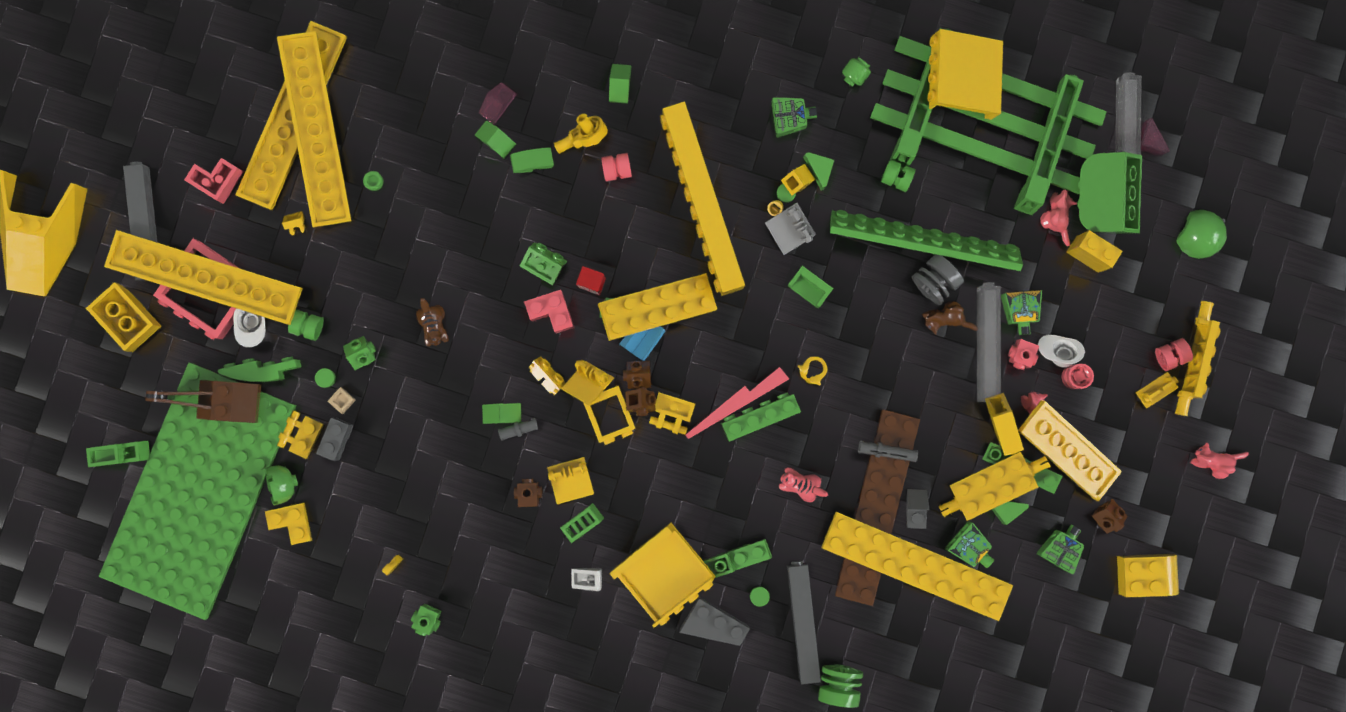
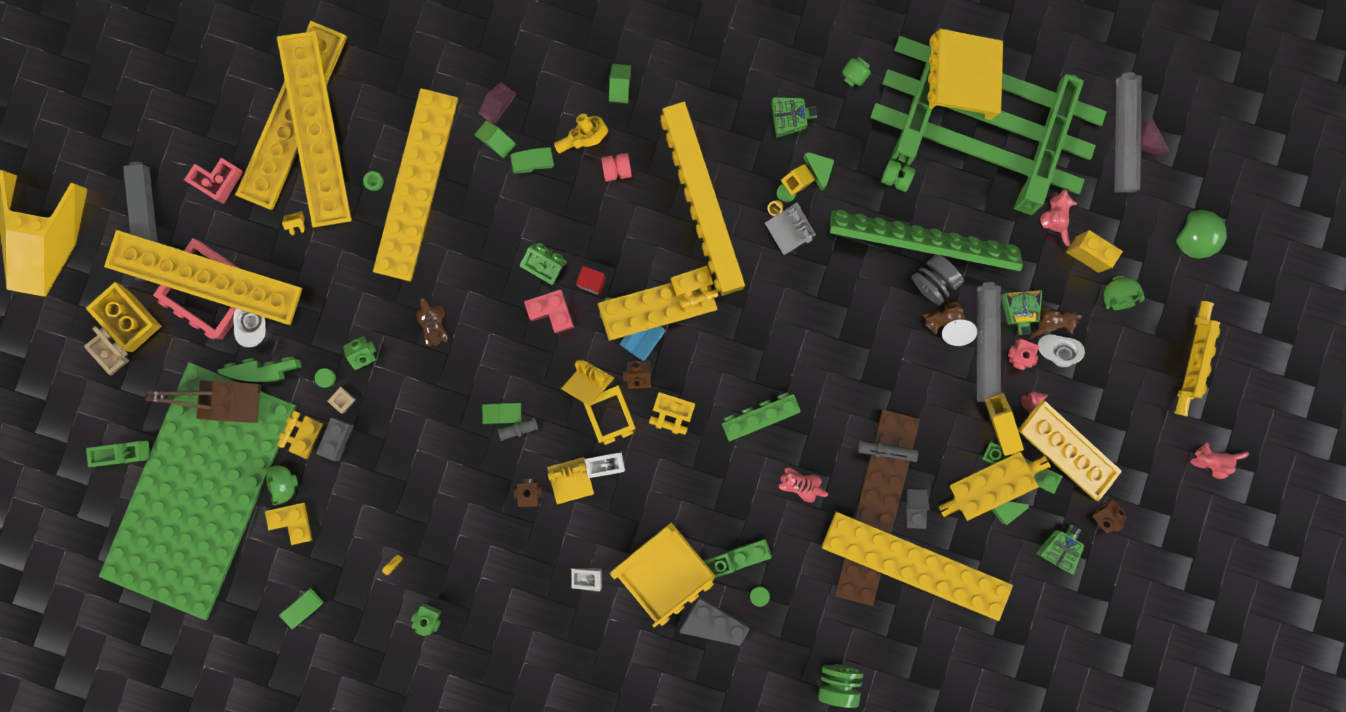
(106, 352): none -> tan bracket
(301, 608): none -> bright green slope
(307, 325): bright green wheel -> none
(415, 185): none -> yellow plate
(542, 368): yellow hinge -> none
(594, 513): bright green slope -> none
(605, 465): none -> white slope
(640, 401): reddish brown brick -> none
(693, 281): none -> yellow plate
(740, 399): coral slope -> none
(803, 622): dark grey brick -> none
(804, 370): yellow piece -> none
(810, 287): bright green panel -> none
(959, 333): none -> white sticker
(971, 546): bright green torso -> none
(1052, 319): none -> reddish brown animal
(1077, 376): coral wheel -> none
(1111, 193): bright green brick -> none
(1122, 293): none -> bright green cylinder
(1148, 575): yellow brick -> none
(1157, 389): yellow hinge -> none
(1177, 353): coral wheel -> none

